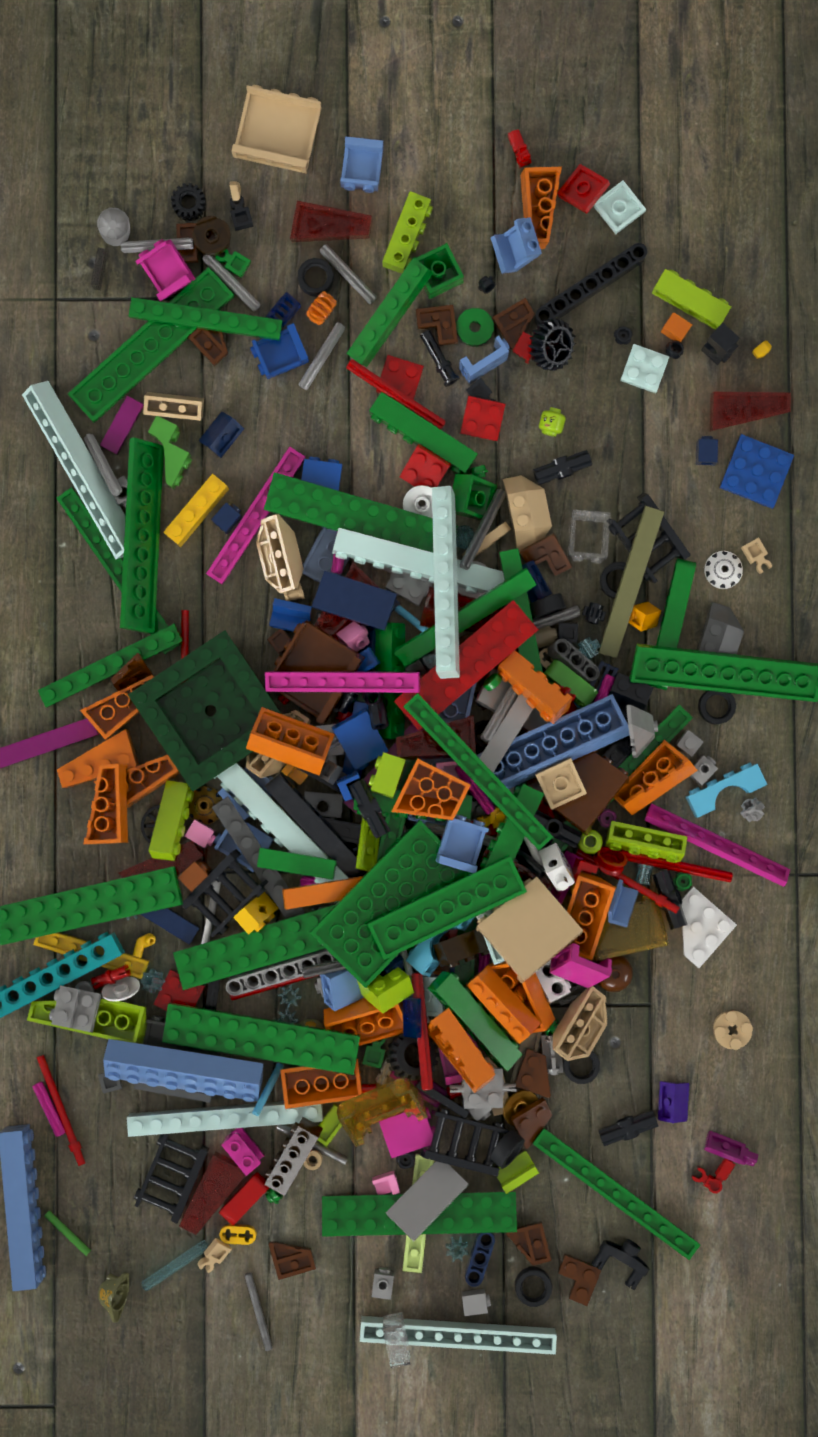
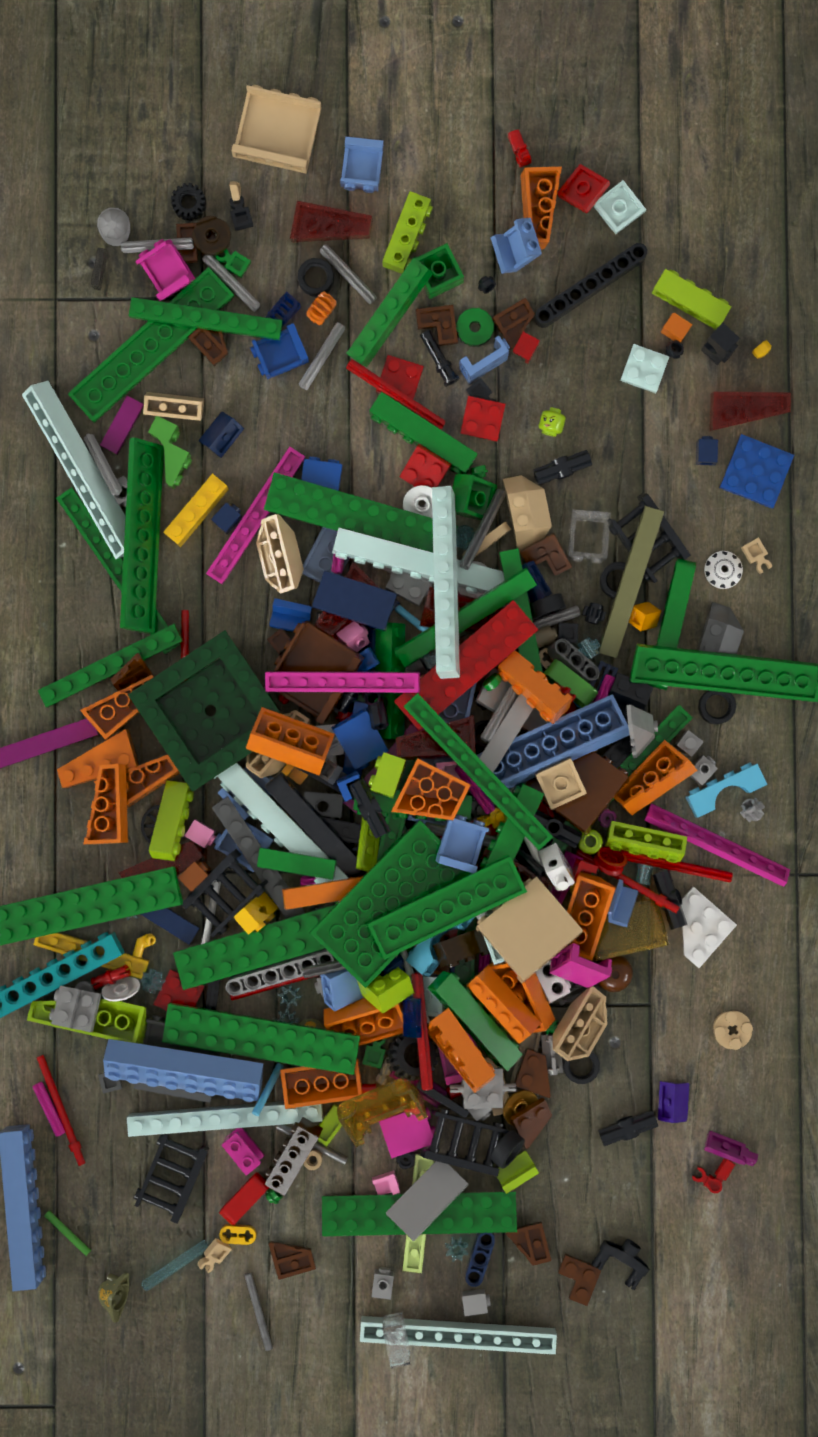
(207, 795): pearl gold dish -> none
(215, 1186): clear red wedge -> none
(294, 594): tan bush -> none
(533, 1302): black tyre -> none
(560, 336): black gear -> none
(616, 1193): green plate -> none
(623, 340): black plate -> none
(682, 886): green plate -> none

